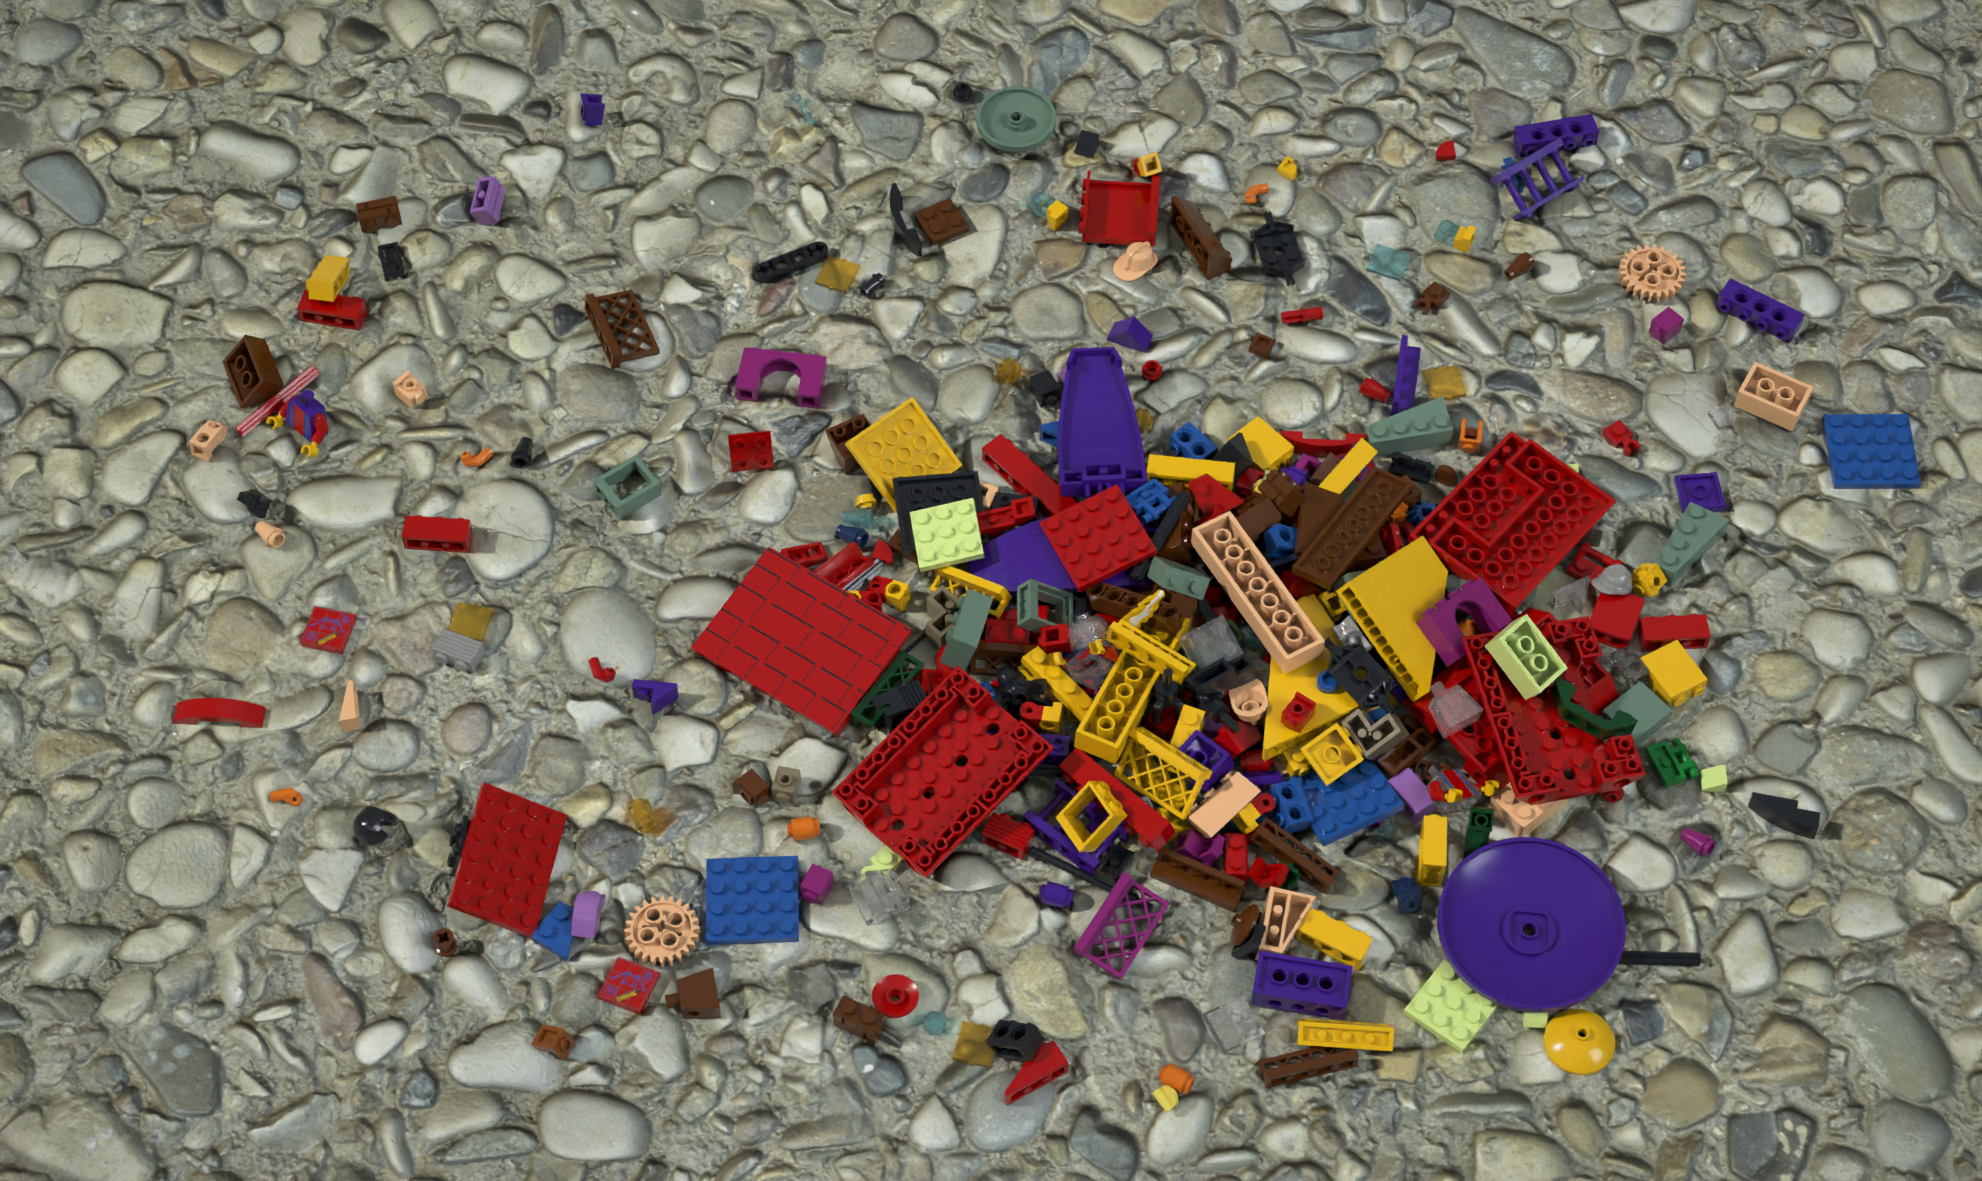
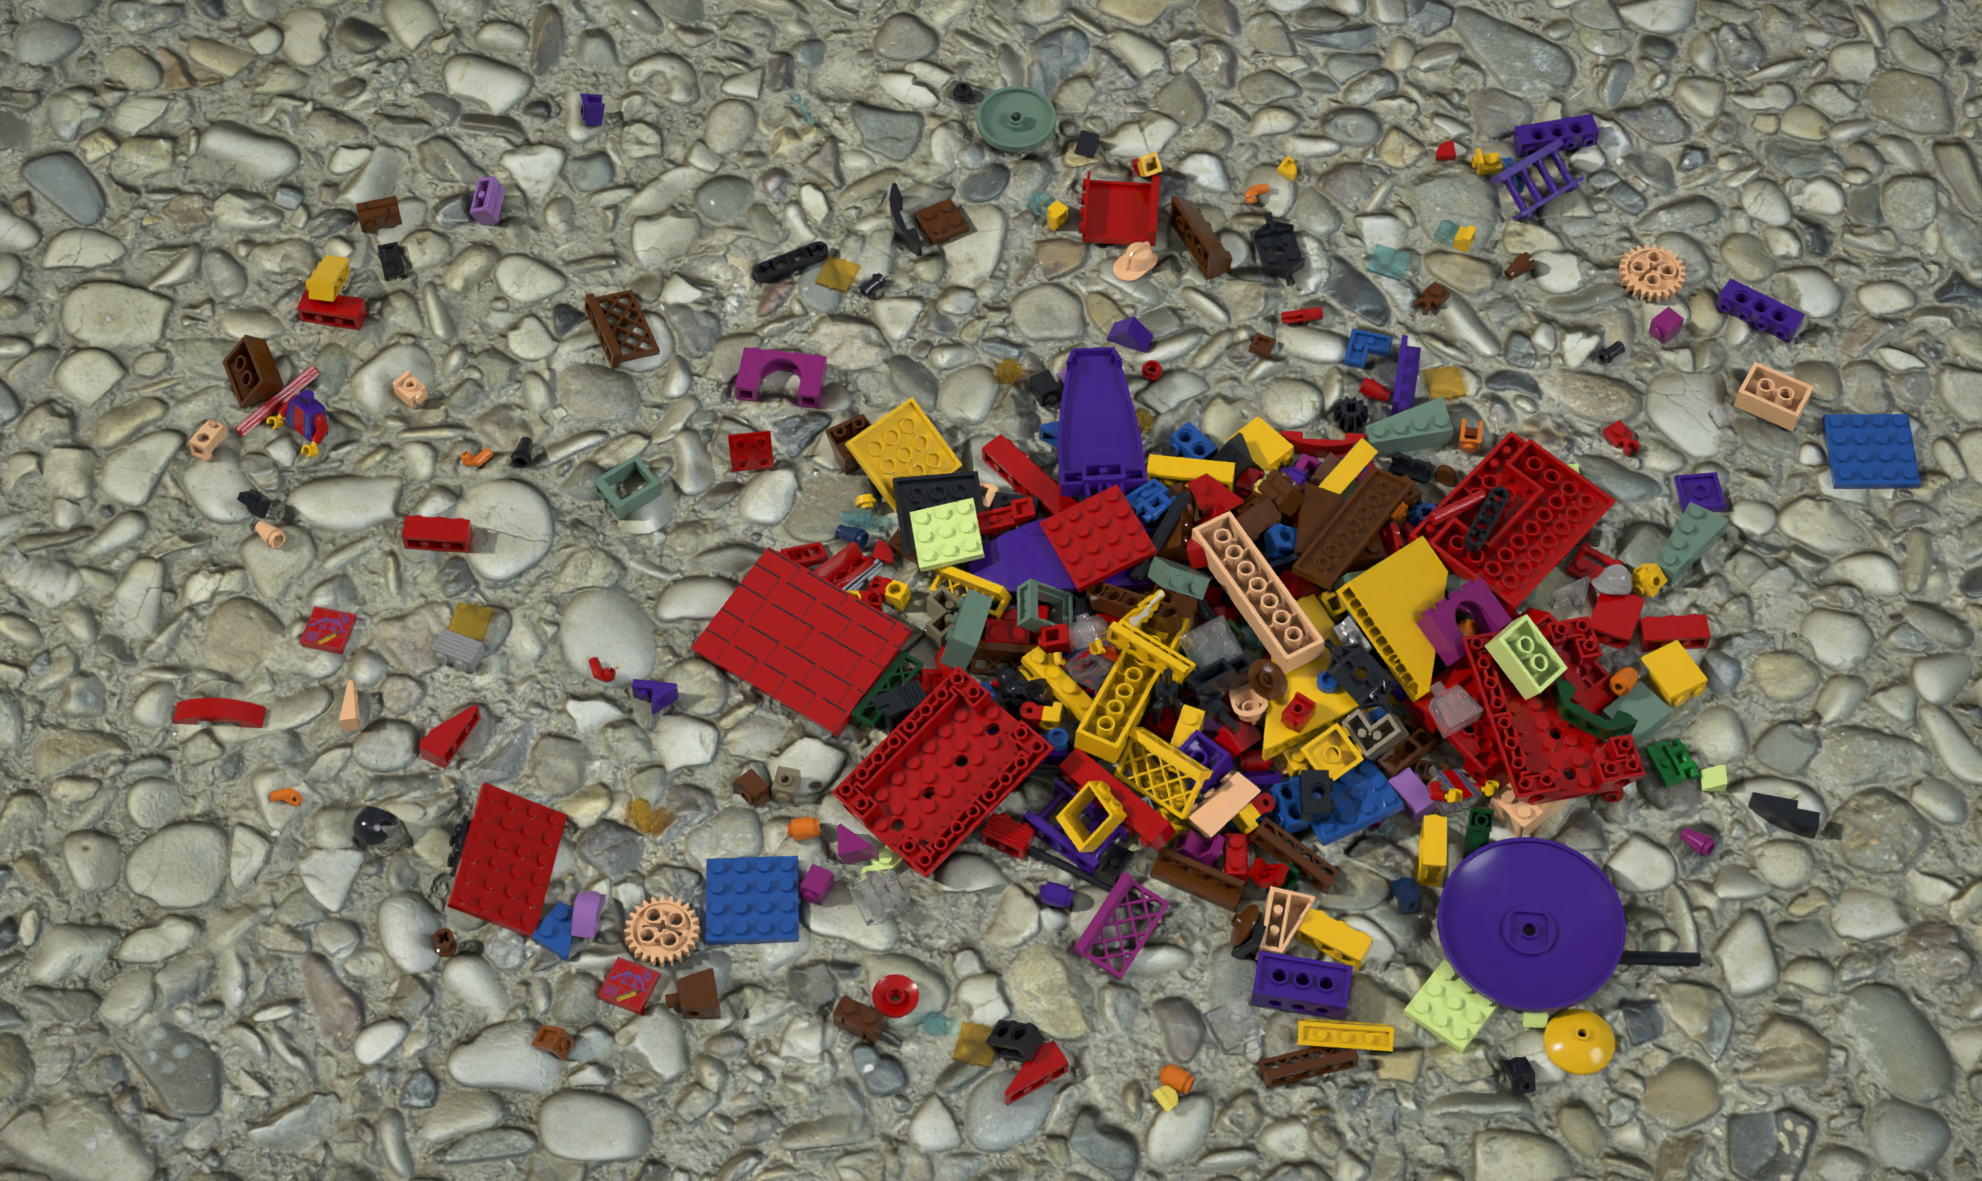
(447, 738): none -> red slope
(852, 847): none -> magenta slope
(1058, 738): none -> blue tile
(1196, 554): none -> red slope
(1267, 679): none -> reddish brown dish
(1311, 807): none -> black brick
(1350, 413): none -> black gear
(1363, 343): none -> blue tile
(1457, 507): none -> red axle
(1486, 163): none -> yellow bracket
(1487, 519): none -> black beam
(1520, 1074): none -> black bracket
(1608, 354): none -> black pin
(1623, 681): none -> orange brick

